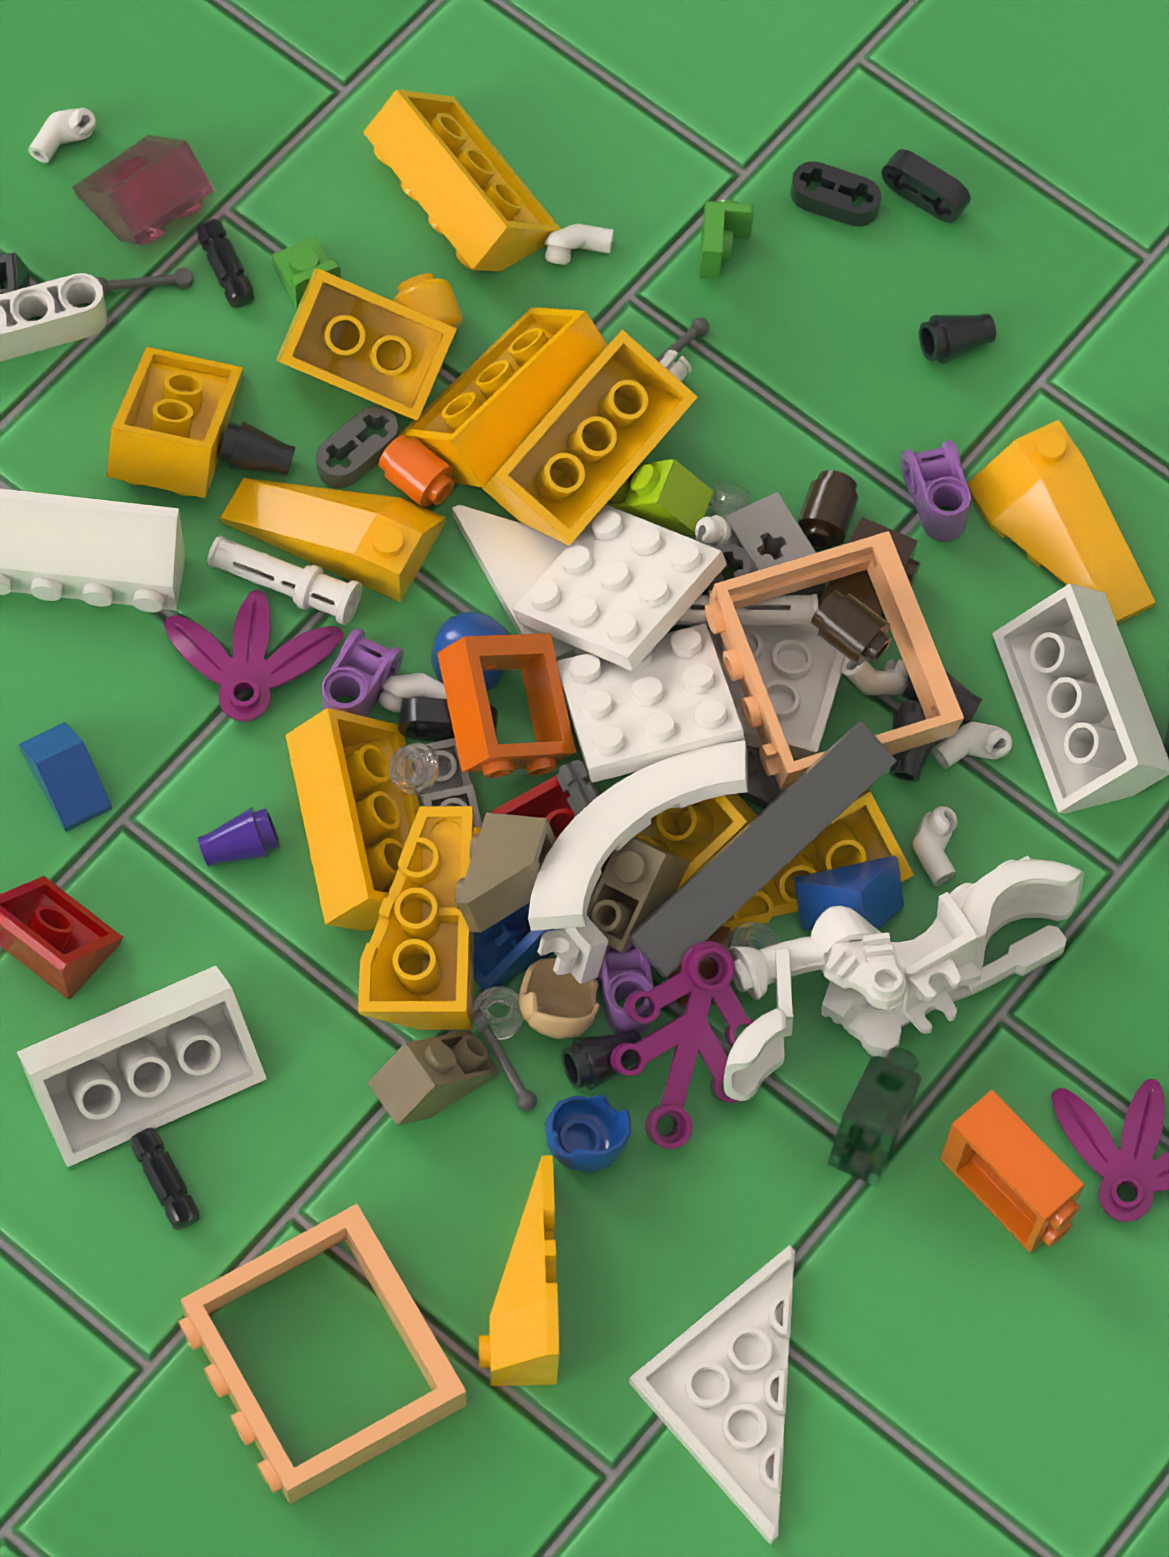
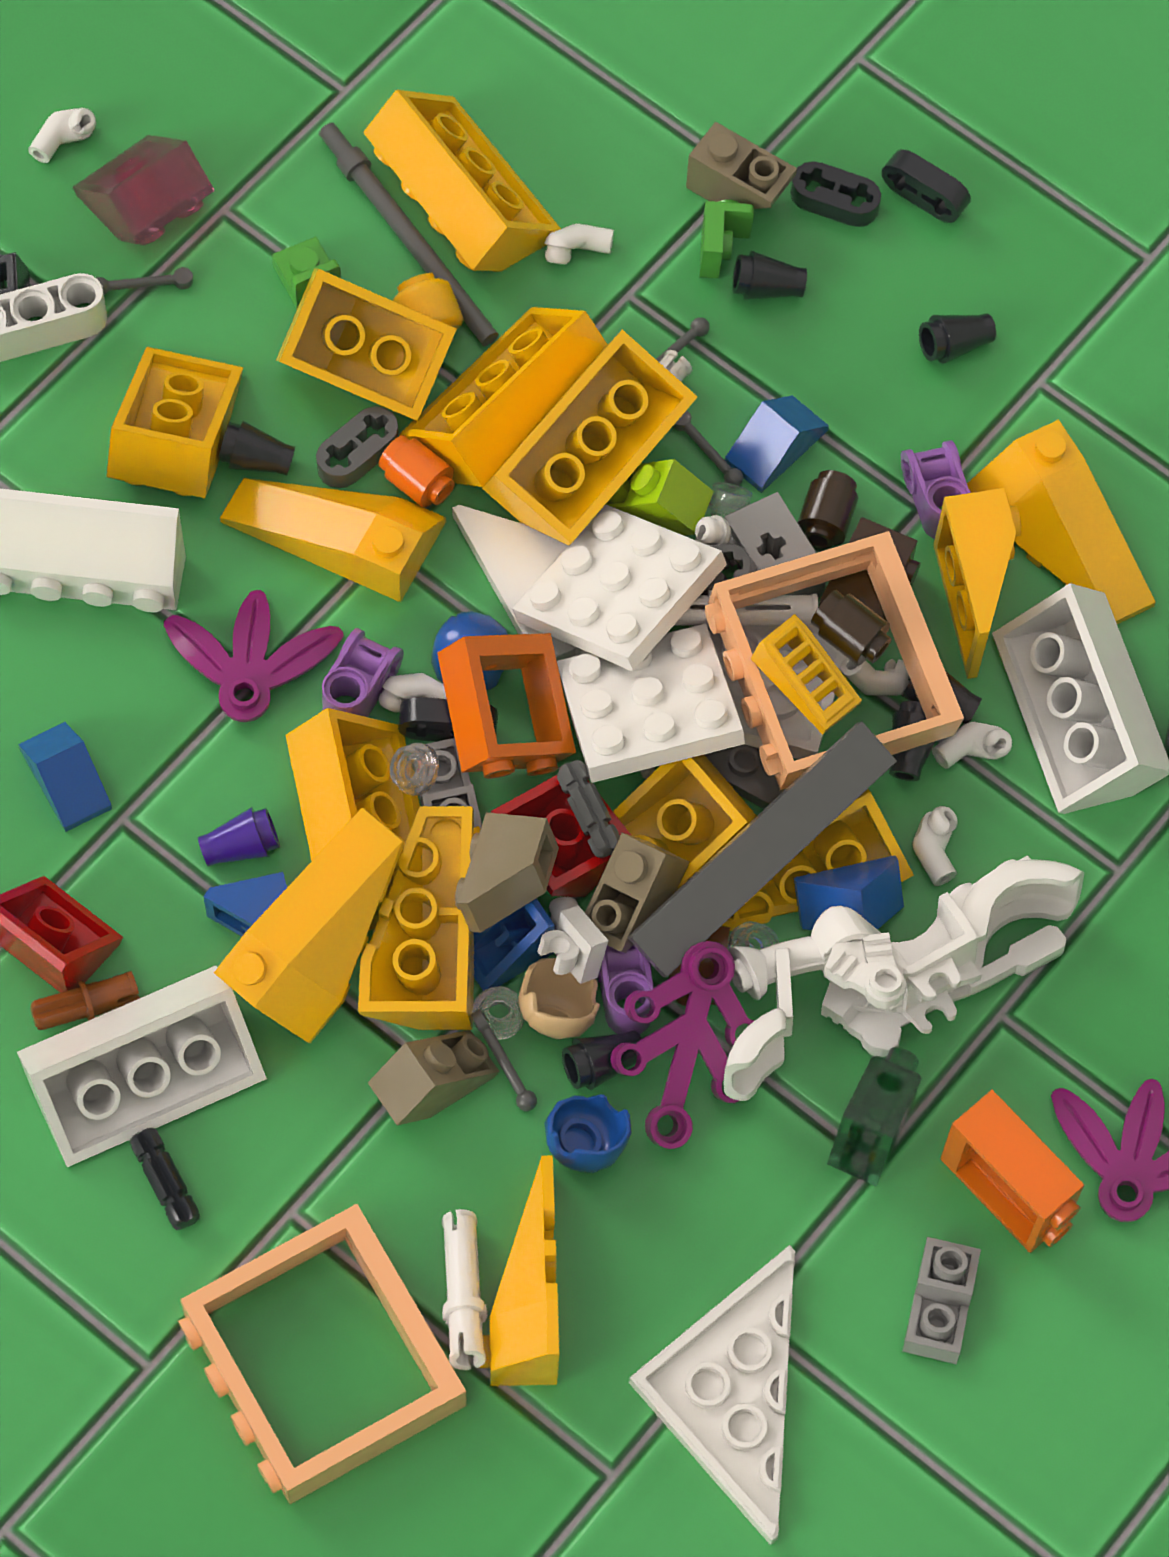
(84, 1001): none -> dark orange axle
(225, 263): black axle -> none
(243, 902): none -> blue slope
(306, 586): white pin -> none
(309, 939): none -> yellow wedge
(356, 168): none -> dark grey bar
(464, 1307): none -> white pin
(619, 814): white tile -> none
(731, 475): none -> dark grey hinge
(736, 169): none -> dark tan slope
(765, 277): none -> black cone
(774, 440): none -> blue slope
(819, 663): none -> yellow slope
(941, 1300): none -> light grey slope
(973, 555): none -> yellow slope

